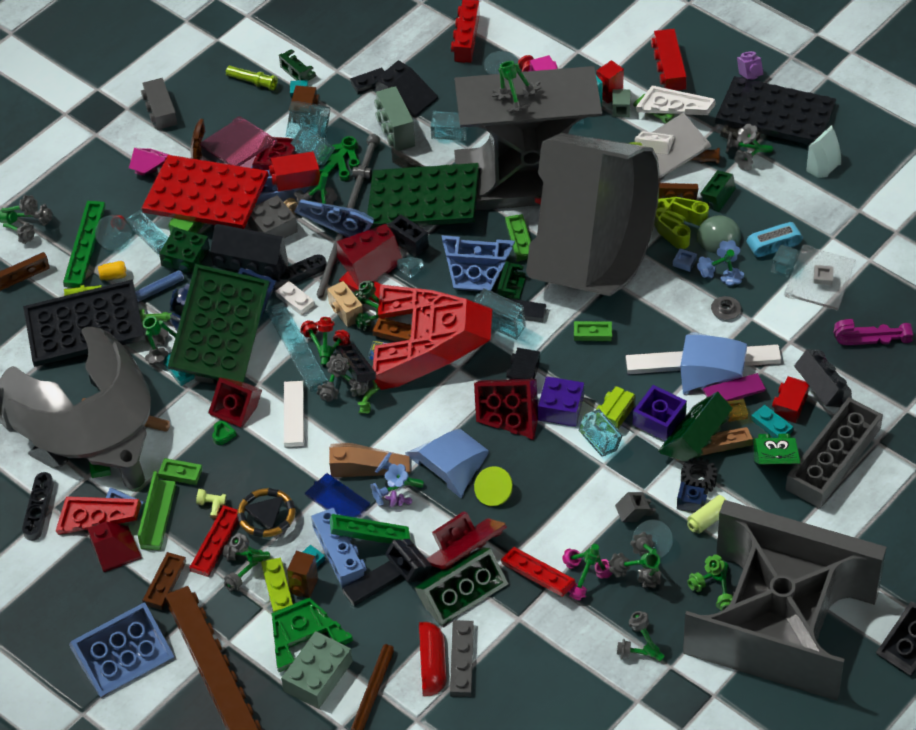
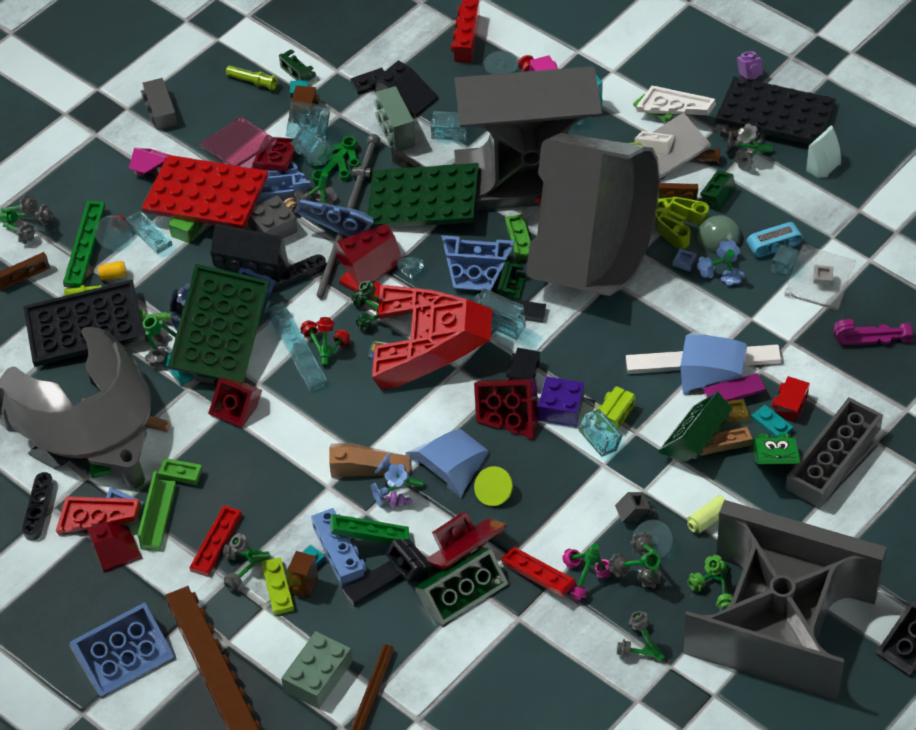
(159, 285): medium blue axle -> none
(164, 580): reddish brown plate -> none
(184, 250): dark green brick -> none
(197, 137): reddish brown brick -> none
(217, 501): yellowish green piece -> none
(223, 433): green tile -> none
(266, 512): piece -> none
(293, 414): white tile -> none
(294, 171): red brick -> none
(295, 298): white plate -> none
(297, 624): green wing -> none
(333, 494): clear blue piece -> none
(337, 367): dark grey plant -> none
(344, 303): tan brick -> none
(359, 366): black plate -> none
(365, 406): bright green piece -> none
(392, 330): dark orange plate -> none
(409, 235): black brick -> none
(432, 658): red brick -> none
(461, 658): dark grey plate -> none
(508, 71): plant -> none
(592, 331): bright green plate -> none
(612, 77): red brick -> none
(621, 103): sand green brick -> none
(659, 412): dark purple brick -> none
(669, 59): red brick -> none
(690, 498): dark blue brick -> none
(702, 467): black tyre -> none
(725, 314): flat silver piece -> none
(823, 378): black slope -> none

